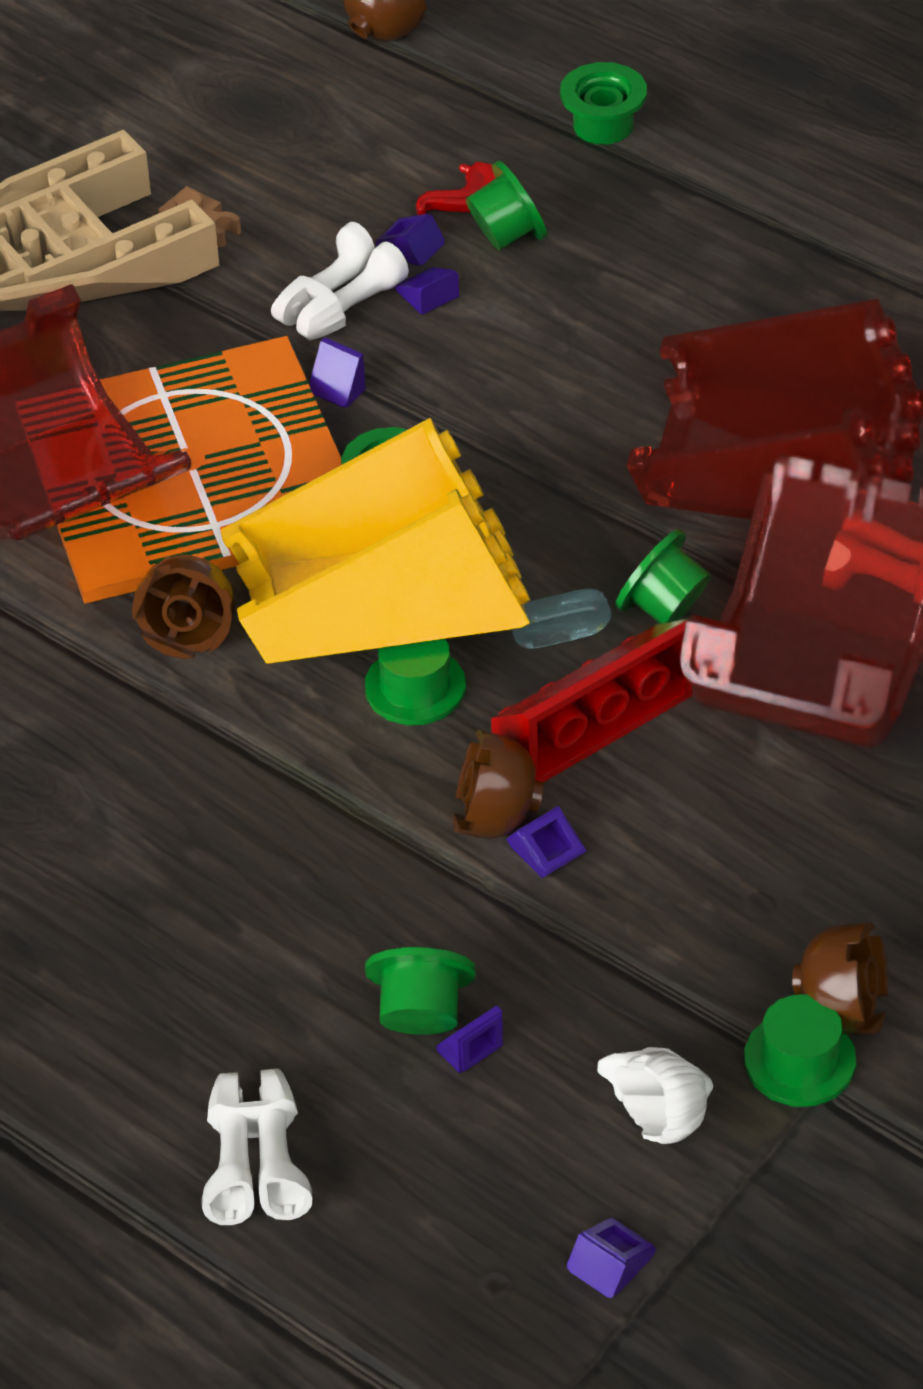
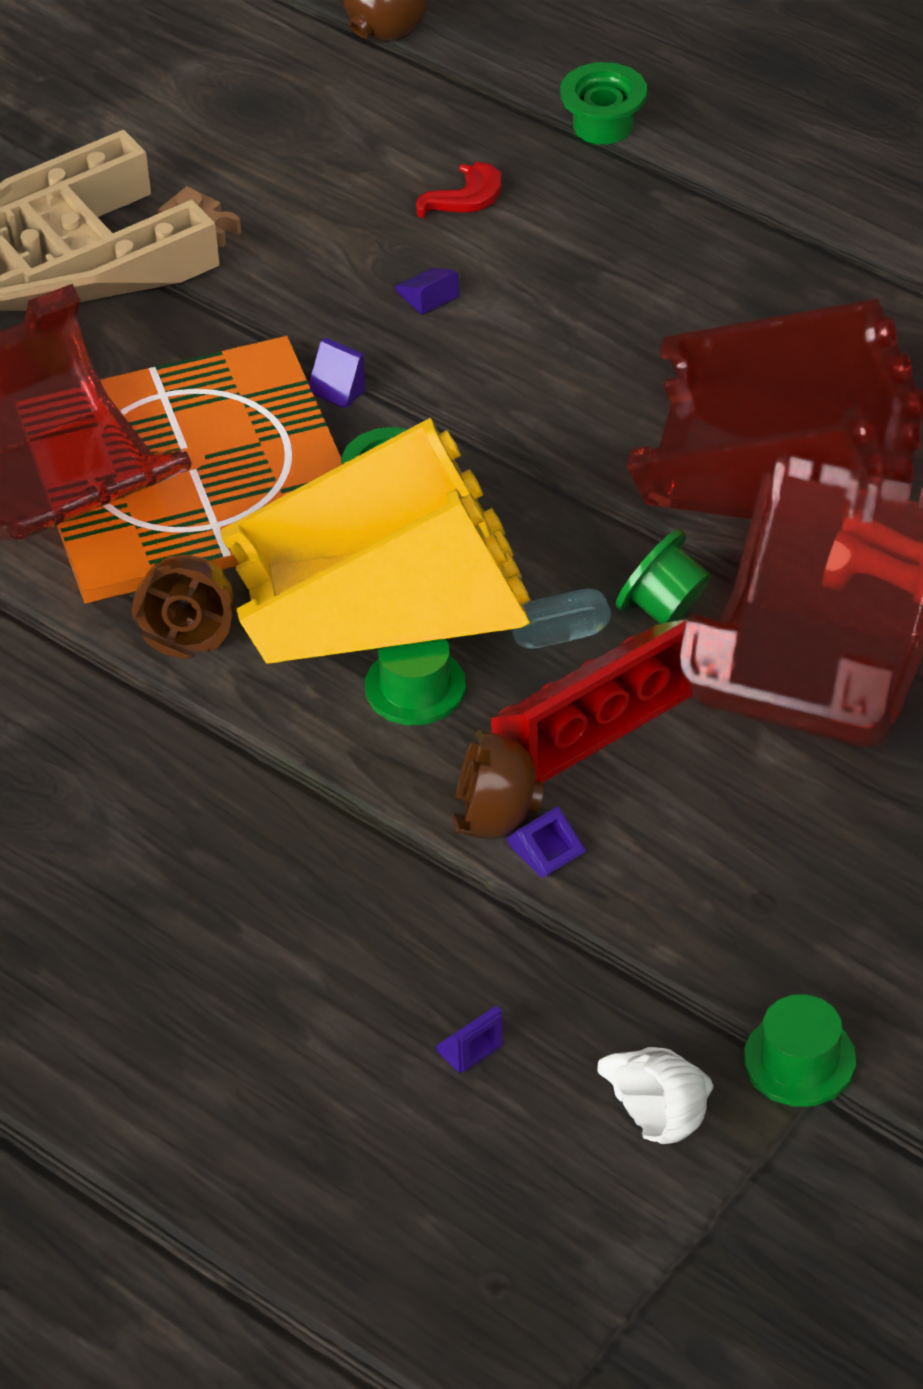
(282, 1186): white piece -> none
(311, 299): white piece -> none
(415, 237): dark purple slope -> none
(419, 988): green piece -> none
(505, 209): green piece -> none
(609, 1256): dark purple slope -> none
(846, 973): reddish brown cylinder -> none

